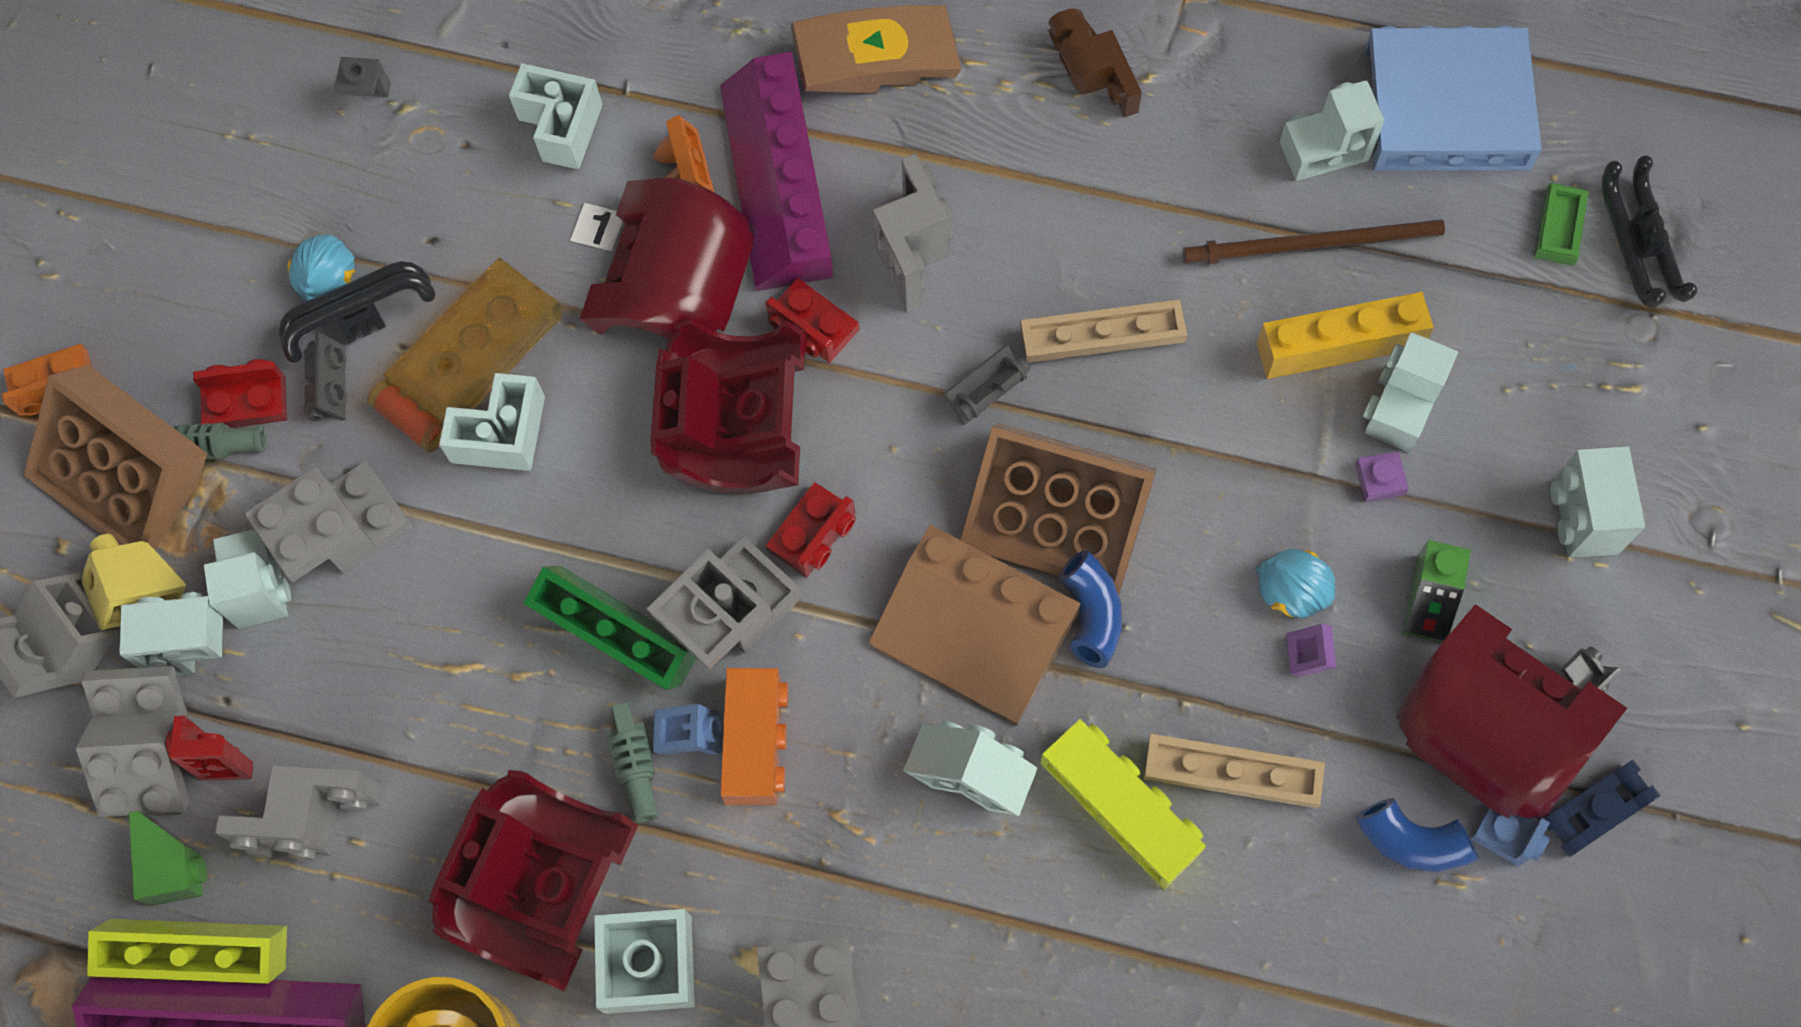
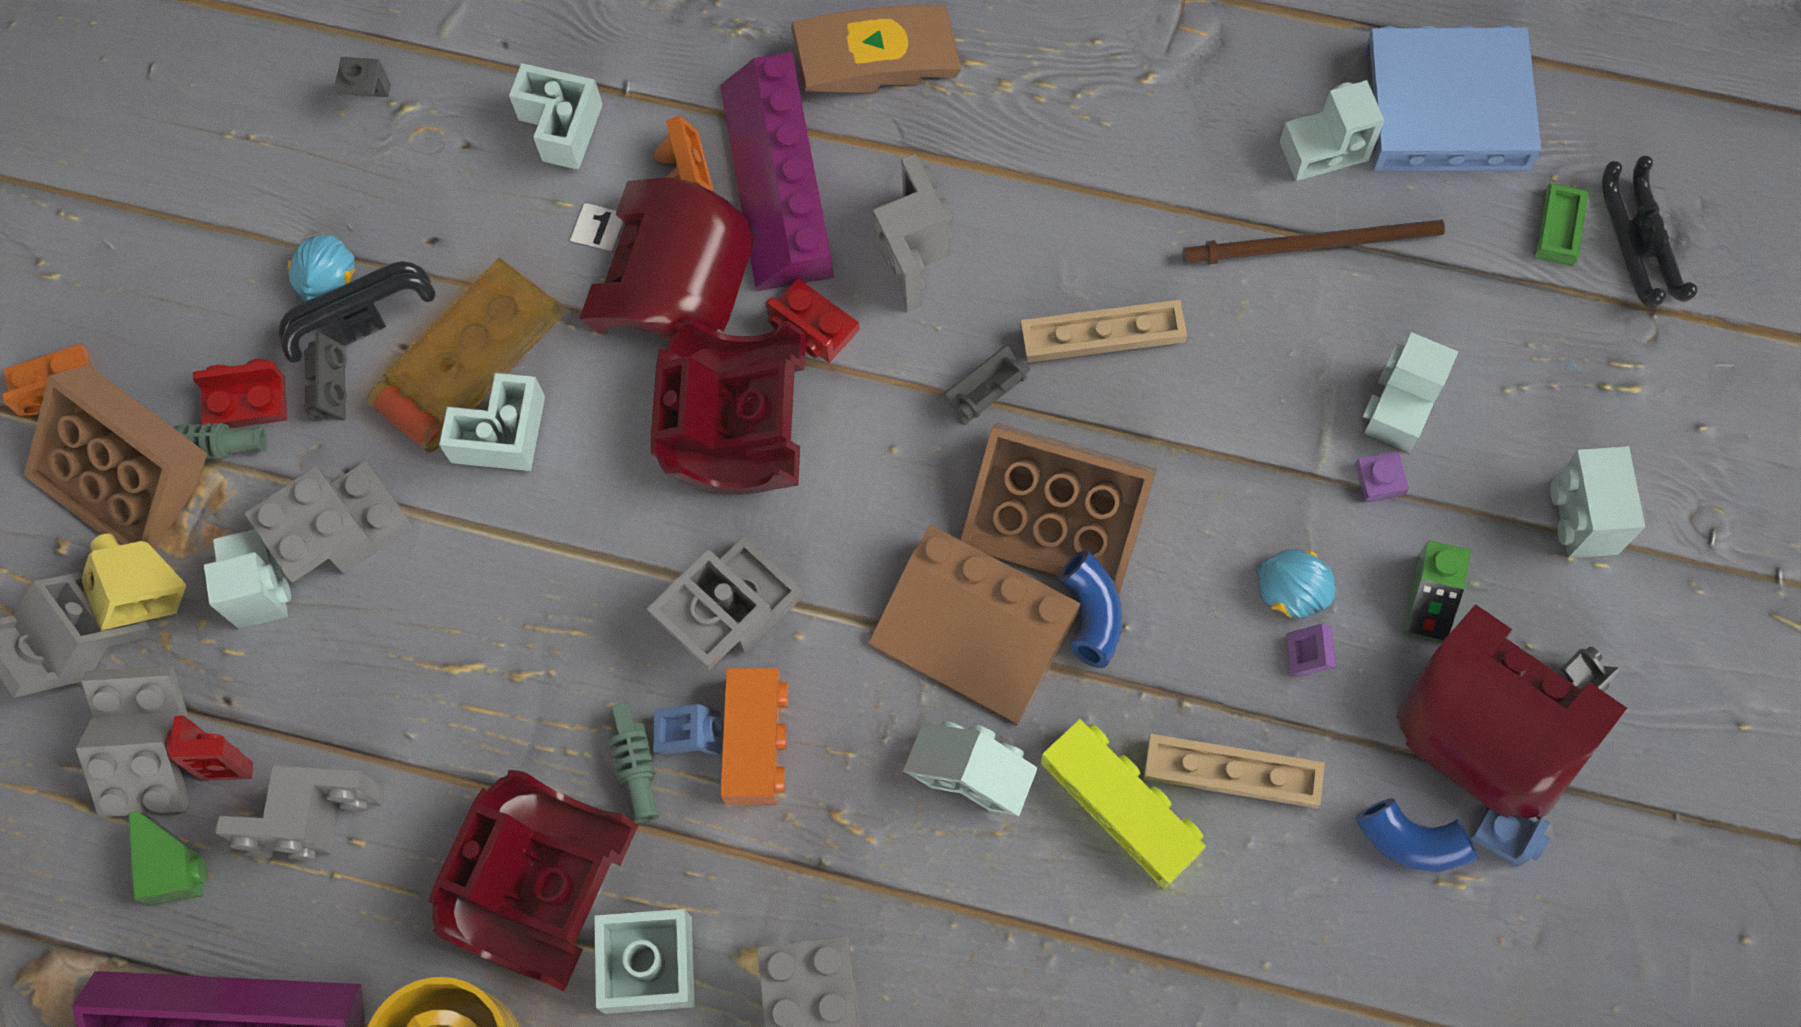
(171, 632): light aqua brick -> none
(187, 951): neon yellow brick -> none
(610, 626): green brick -> none
(811, 530): red bracket -> none
(1094, 60): reddish brown plate -> none
(1341, 334): yellow brick -> none
(1601, 808): dark blue plate -> none

